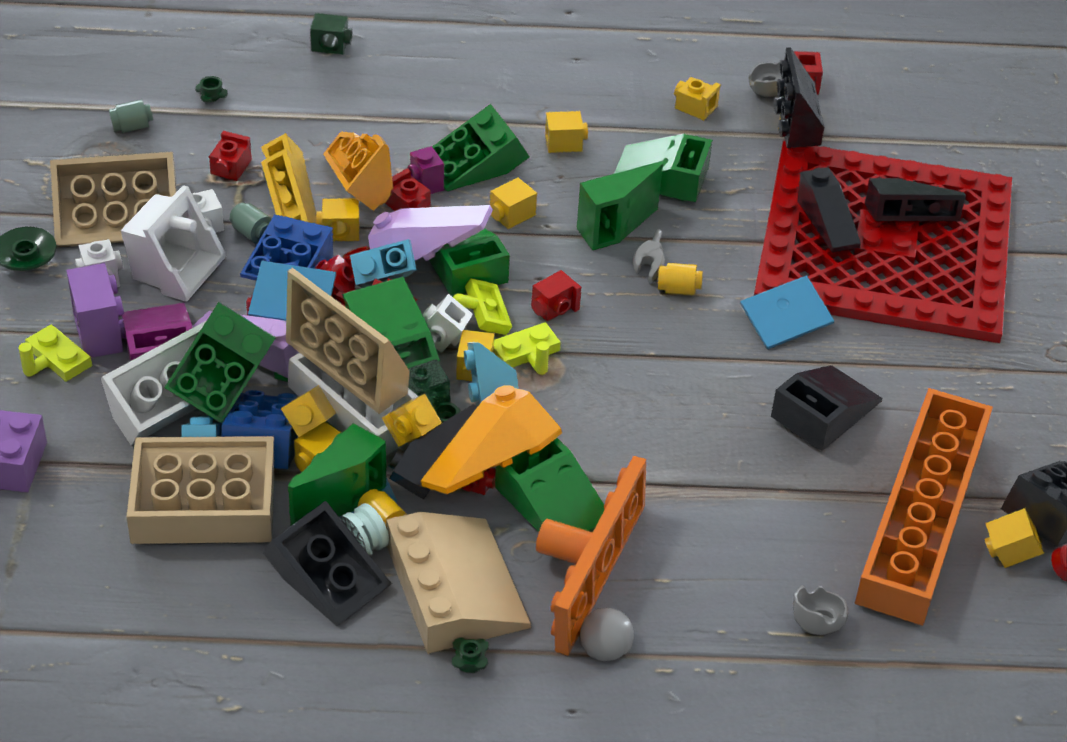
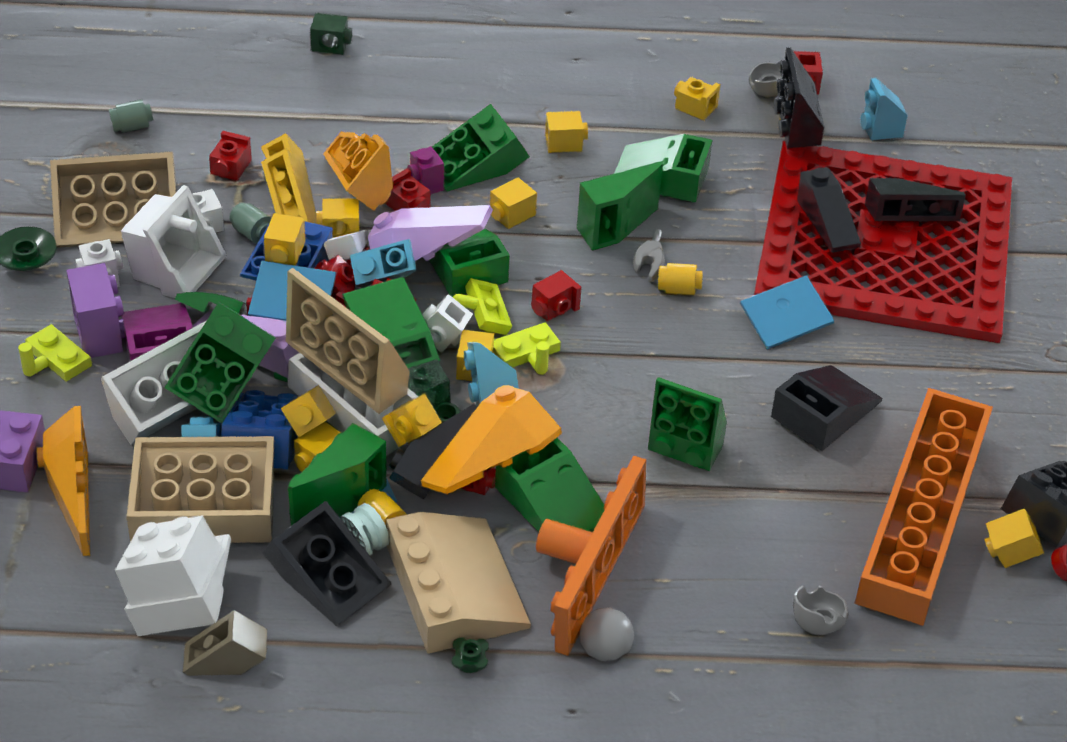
(67, 472): none -> light orange wedge
(173, 575): none -> white piece
(203, 301): none -> green slope
(211, 89): dark green plate -> none
(226, 647): none -> dark tan slope
(284, 239): none -> yellow brick
(346, 244): none -> white slope
(686, 424): none -> green slope
(883, 113): none -> medium azure slope

